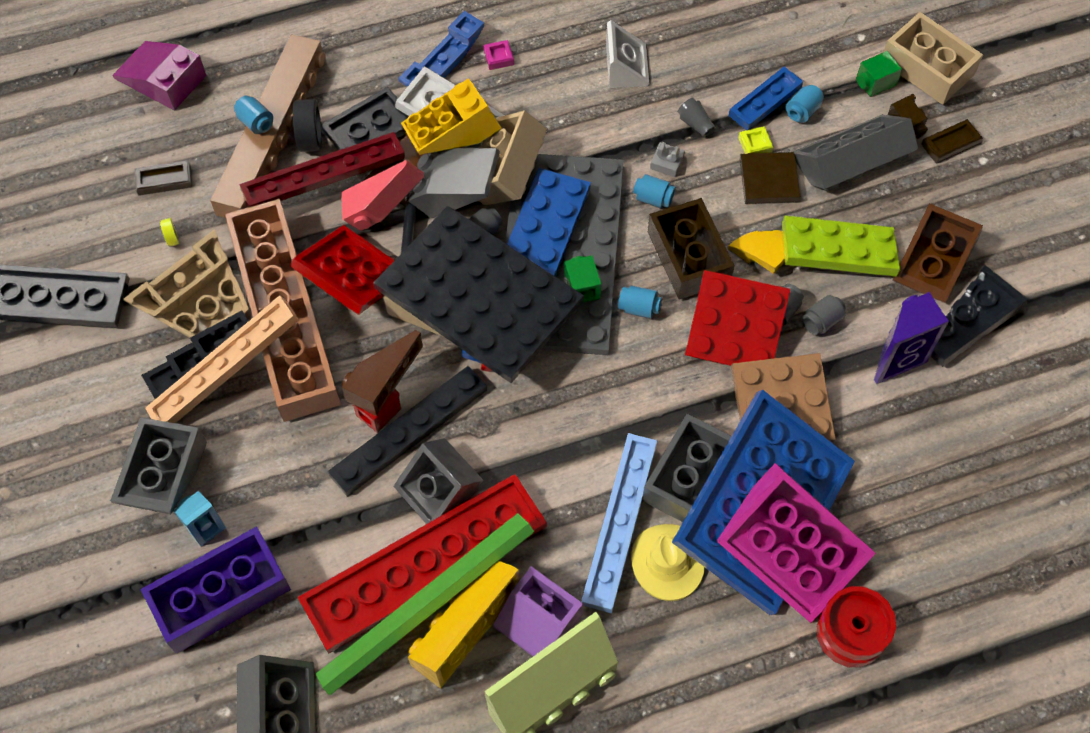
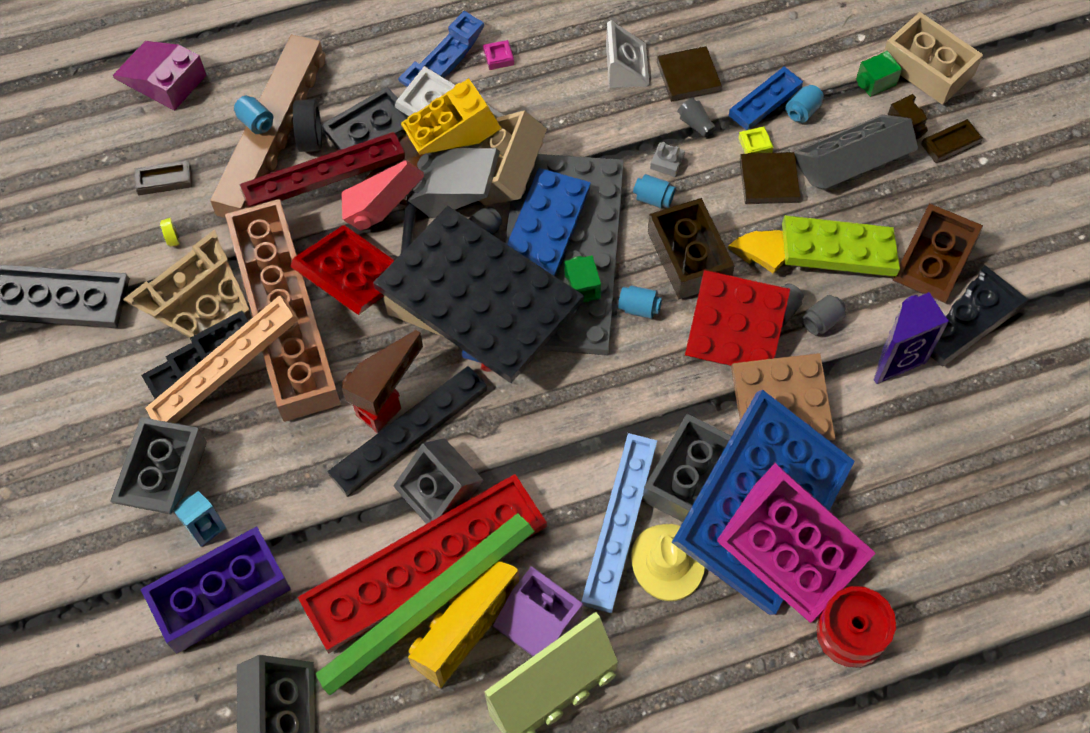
(689, 73): none -> dark brown tile

